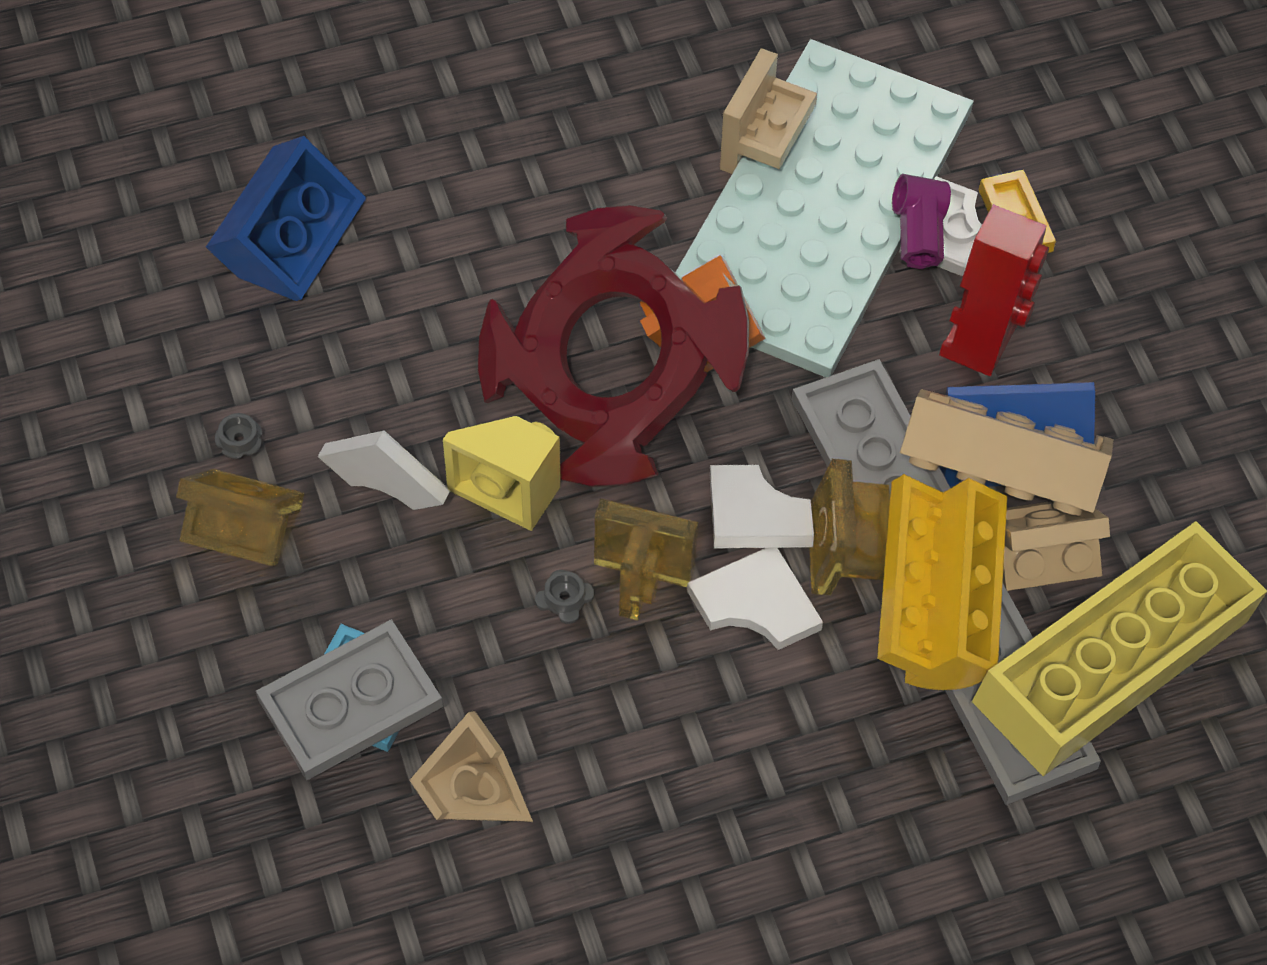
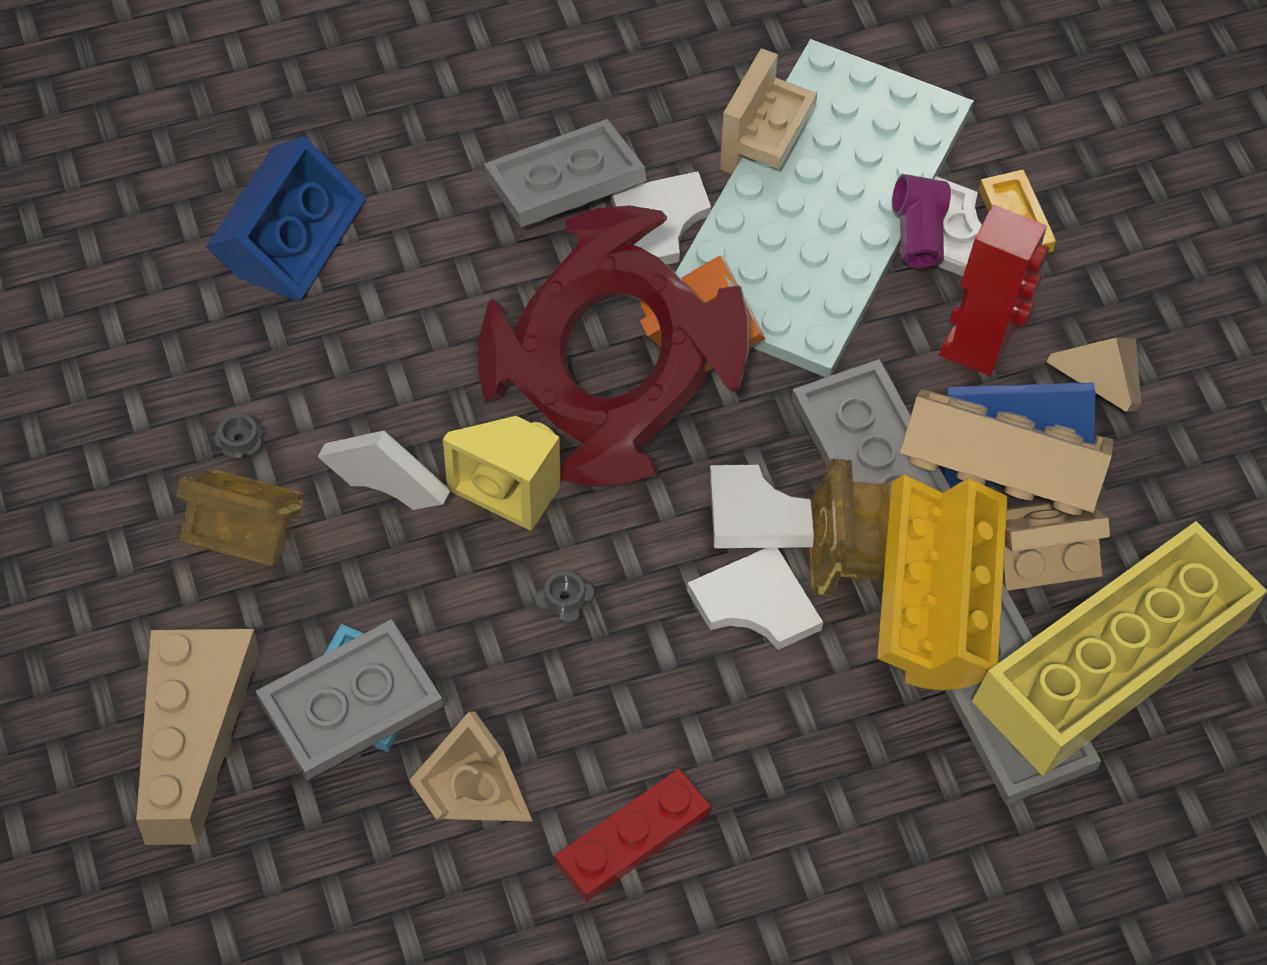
(190, 712): none -> tan wedge
(564, 172): none -> light grey plate
(632, 835): none -> red plate
(644, 550): clear yellow bracket -> none
(681, 200): none -> white tile
(1109, 365): none -> tan slope

